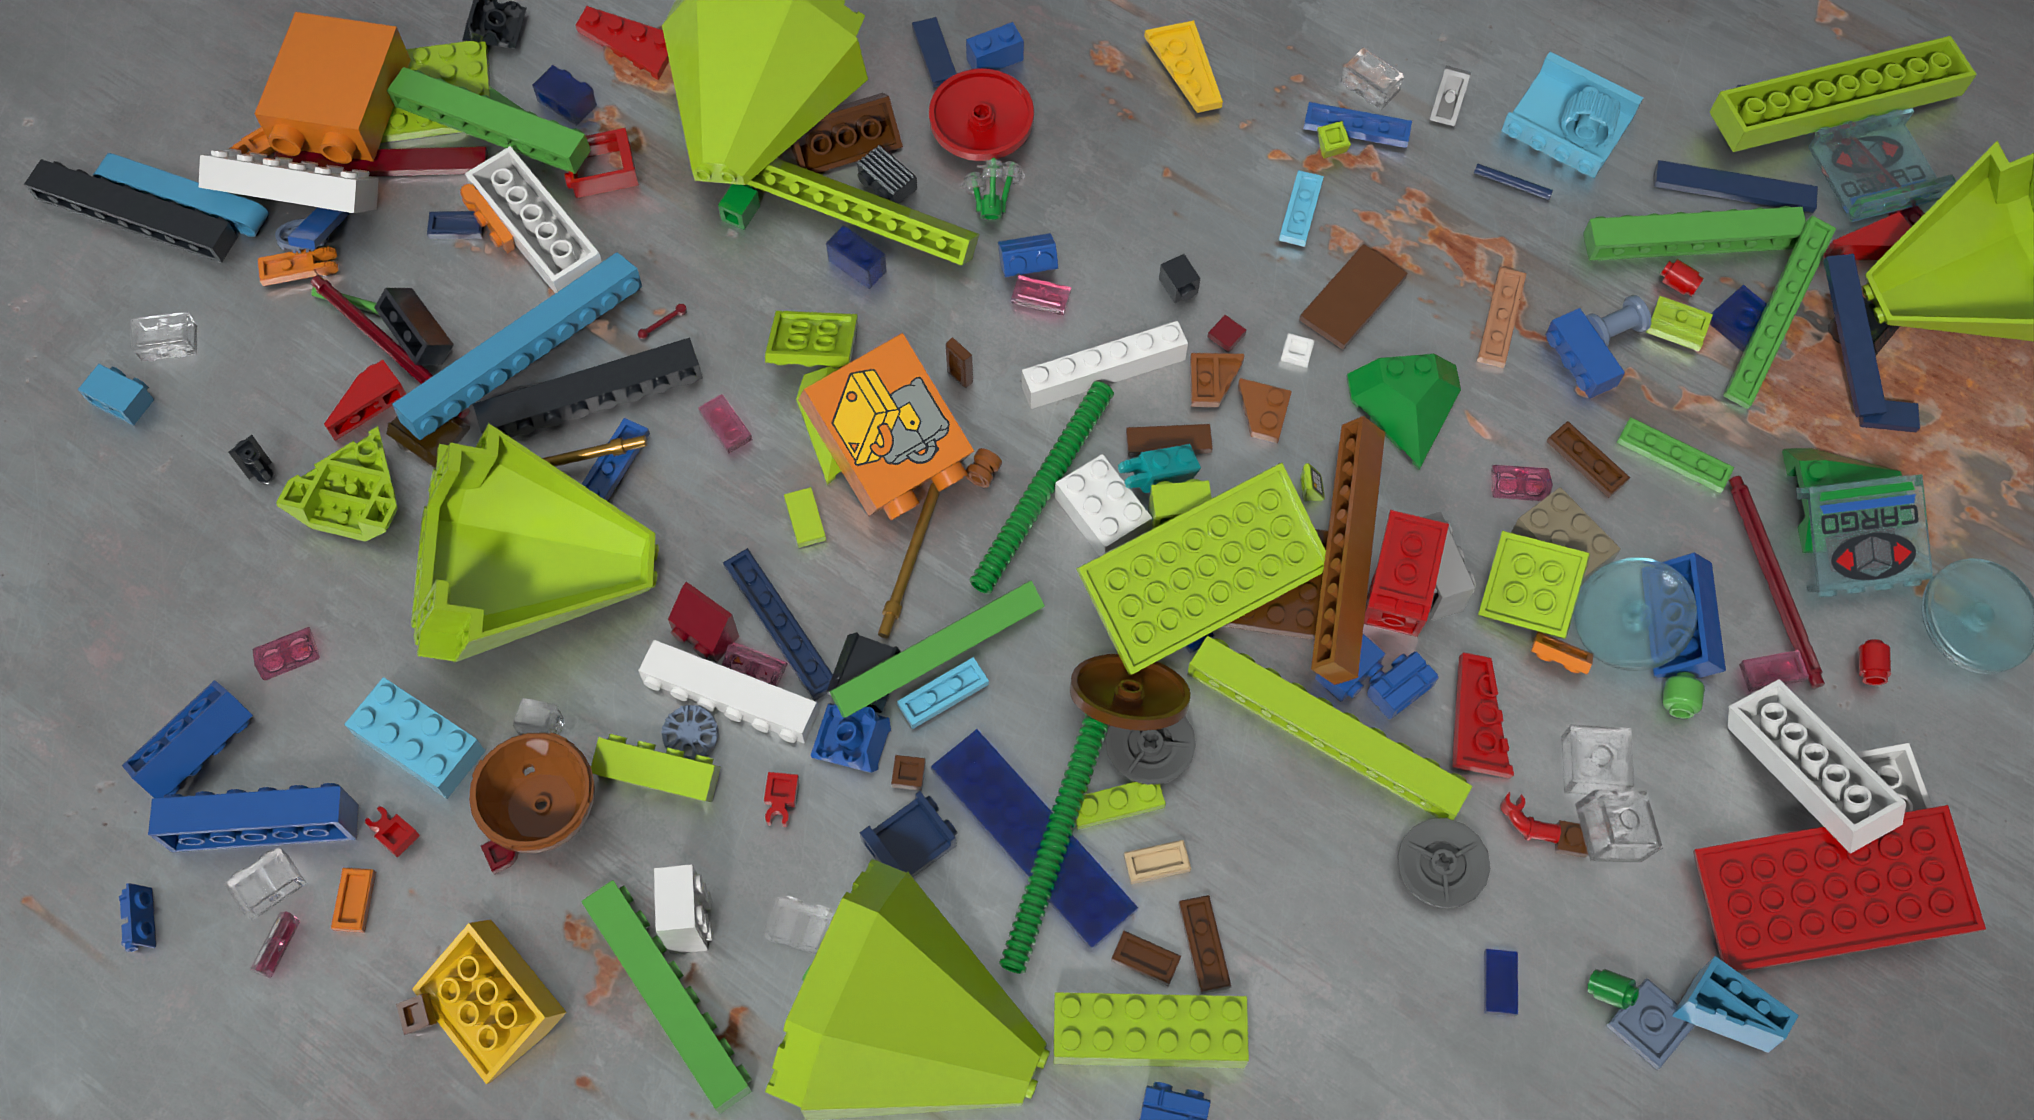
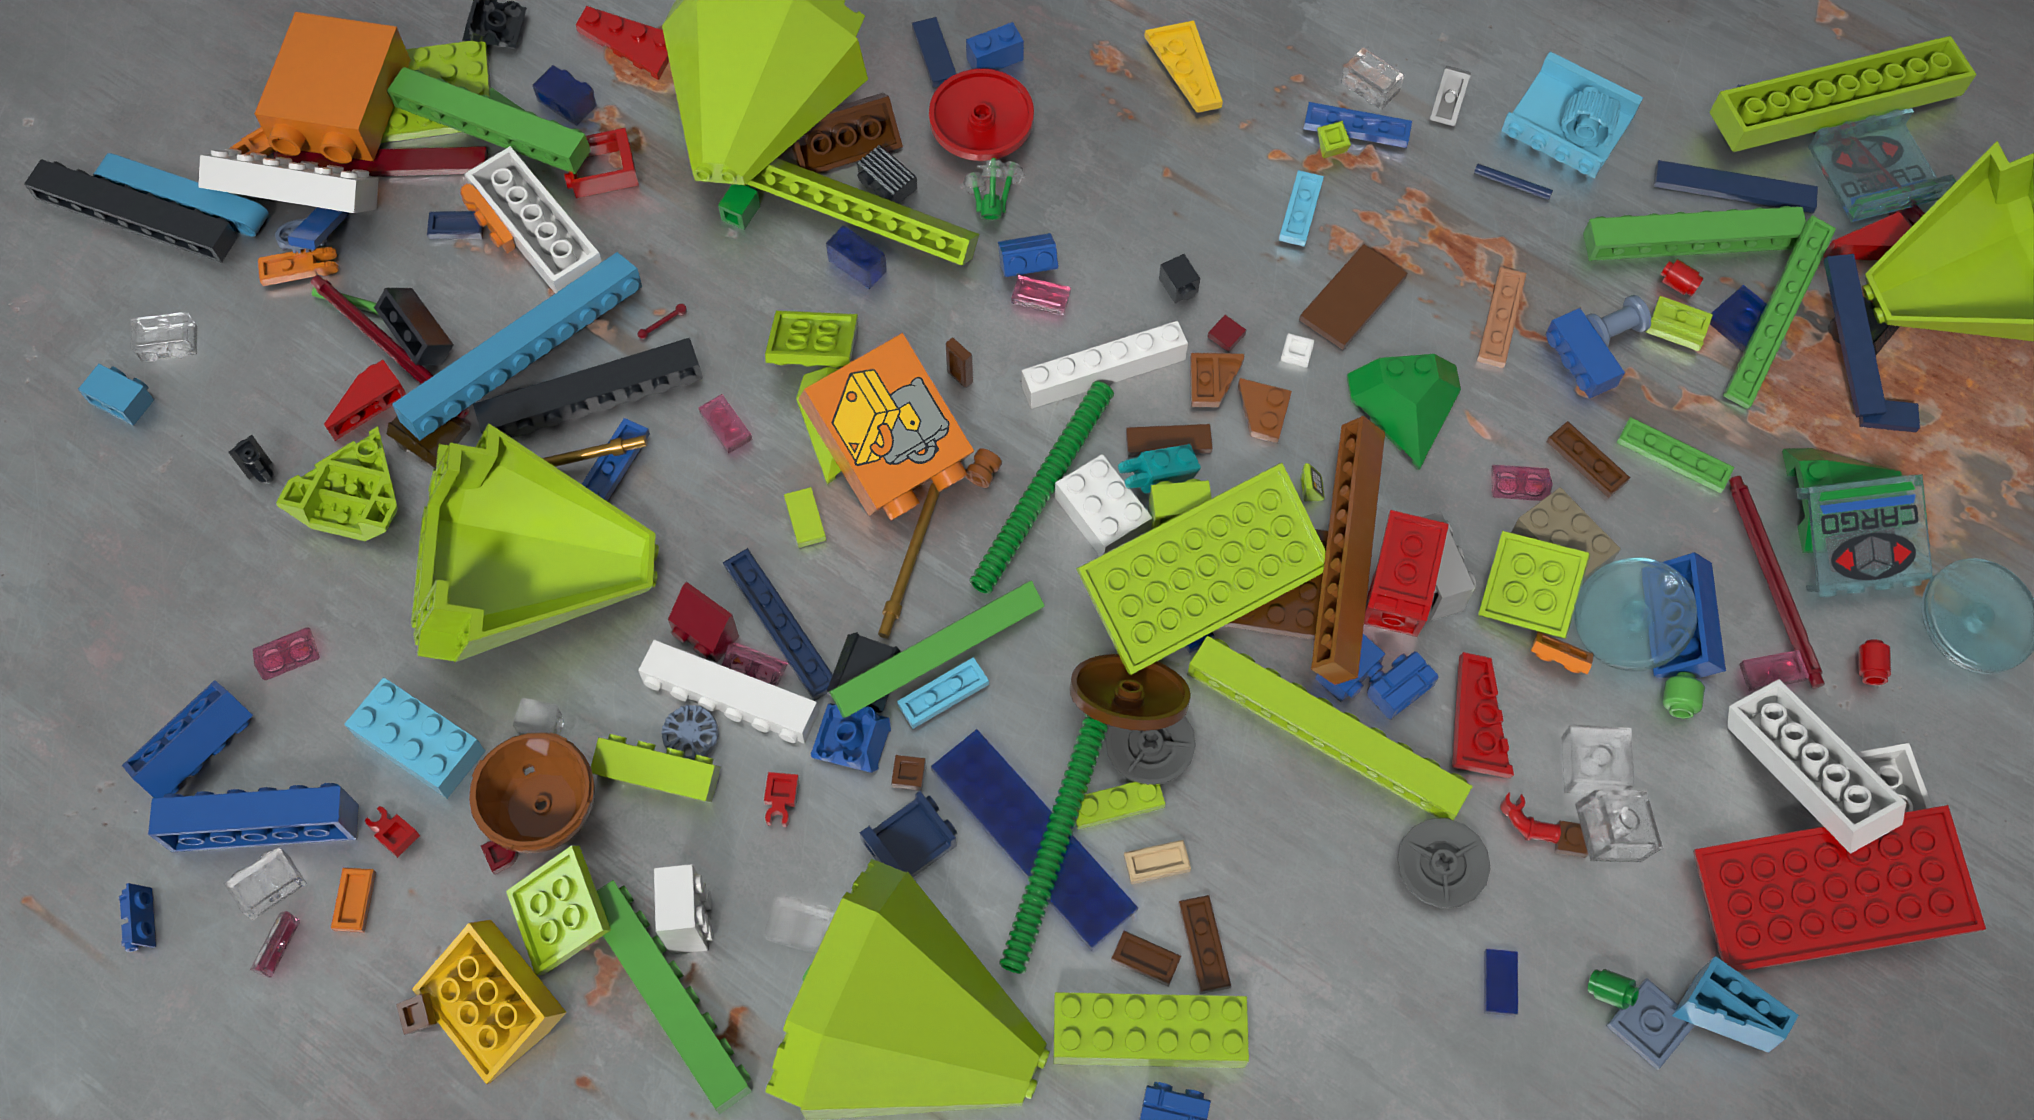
(558, 910): none -> lime plate

